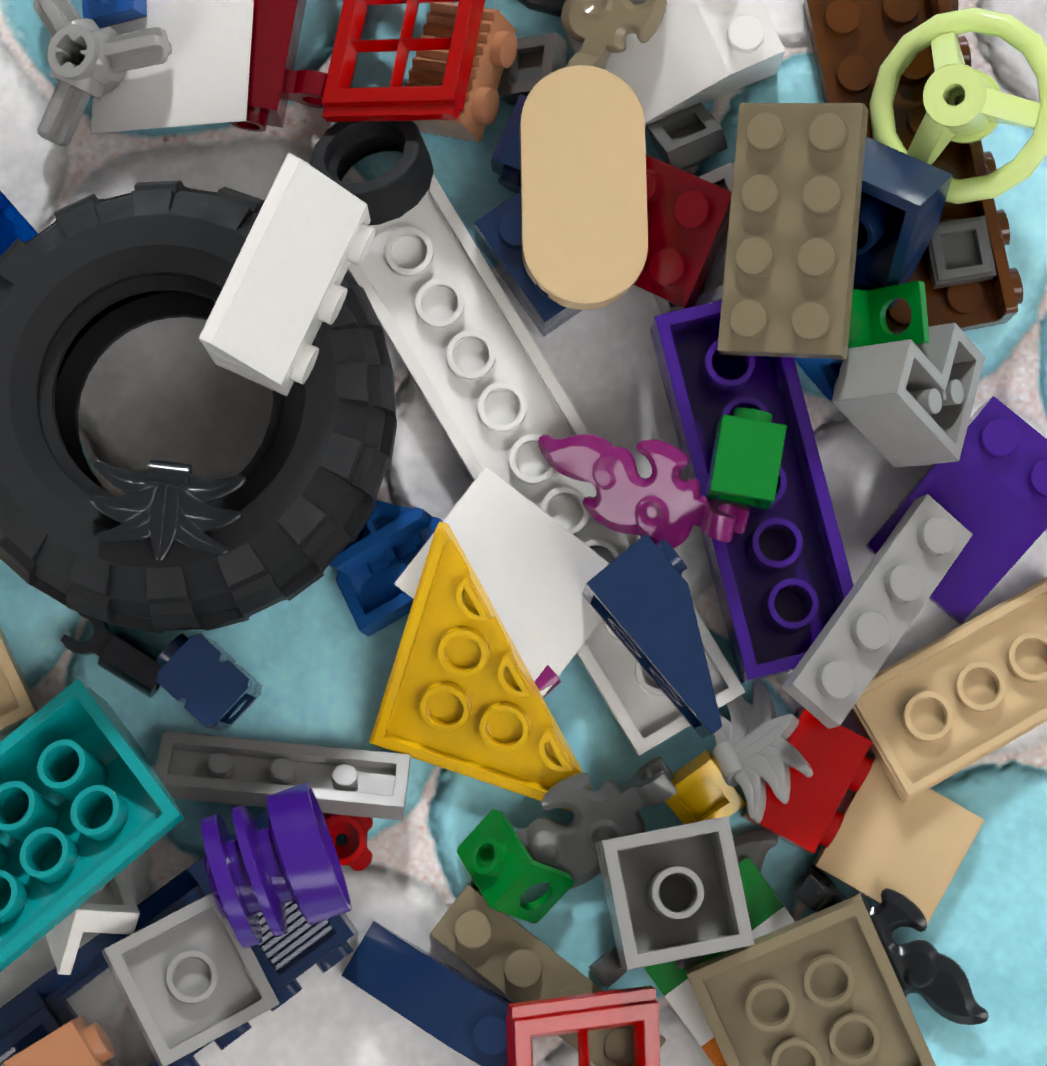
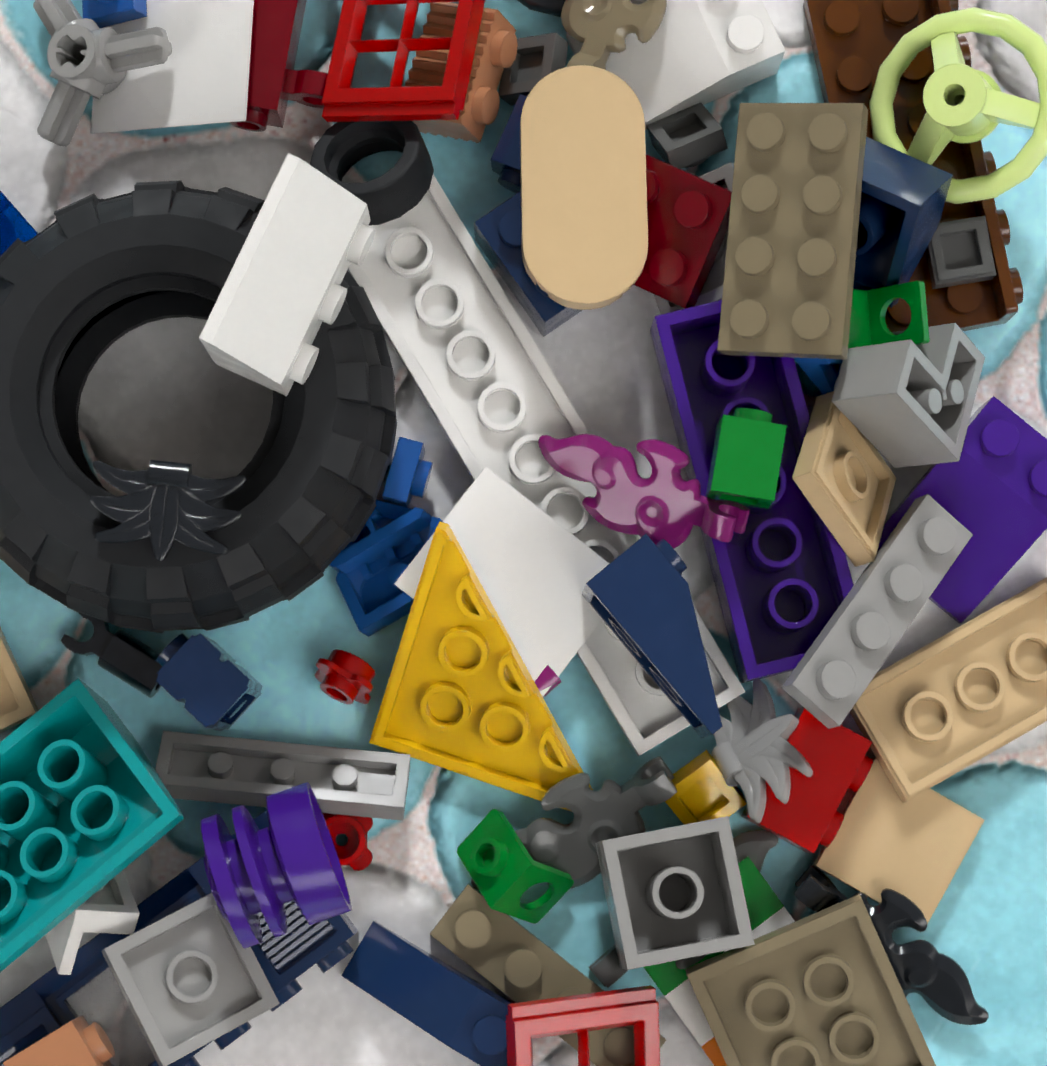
(345, 677): none -> red plate
(407, 473): none -> blue plate
(844, 481): none -> tan tile

